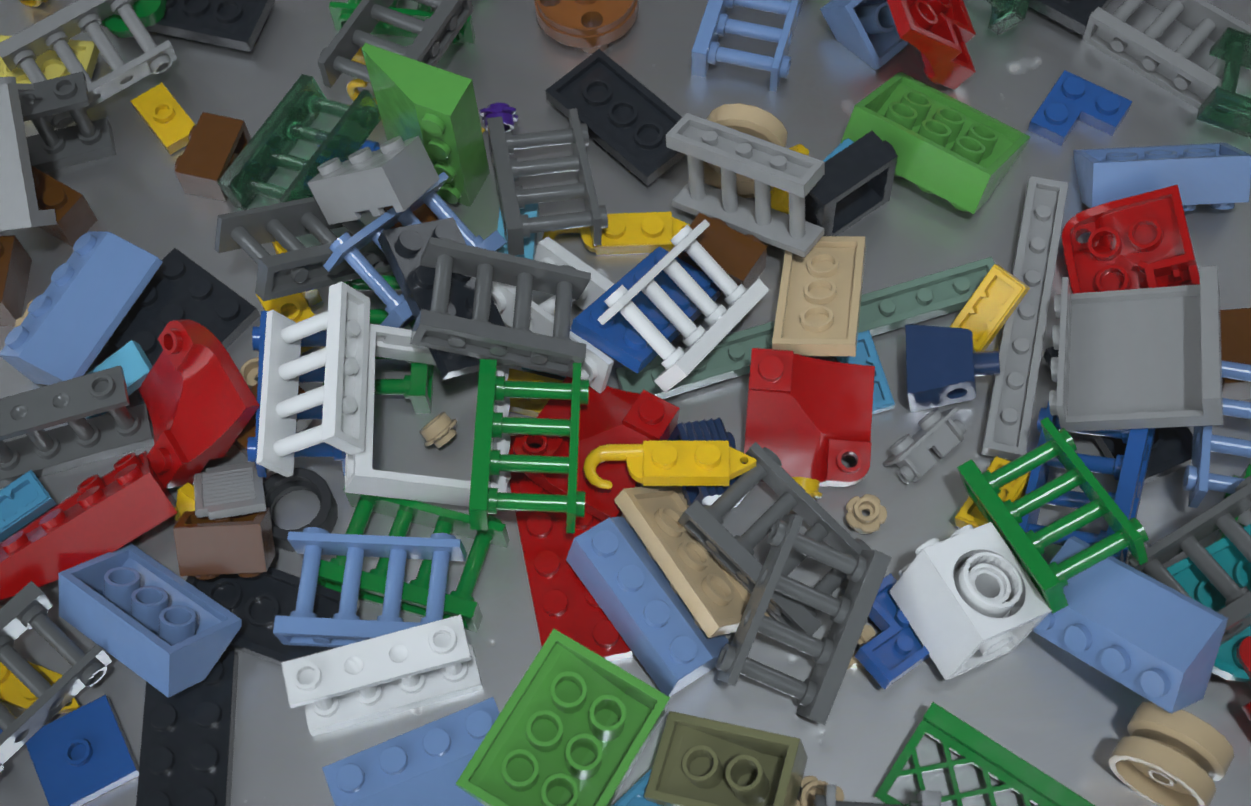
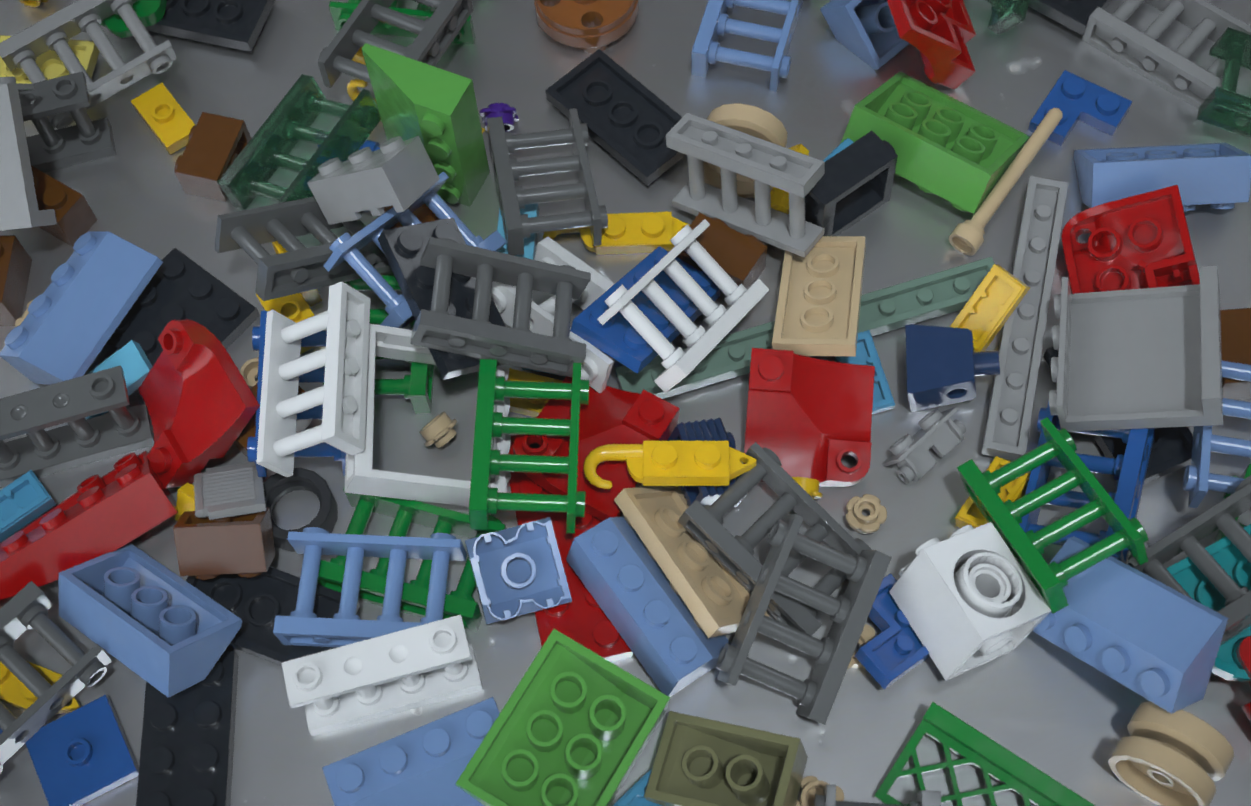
(518, 570): none -> medium blue slope
(968, 236): none -> tan piece

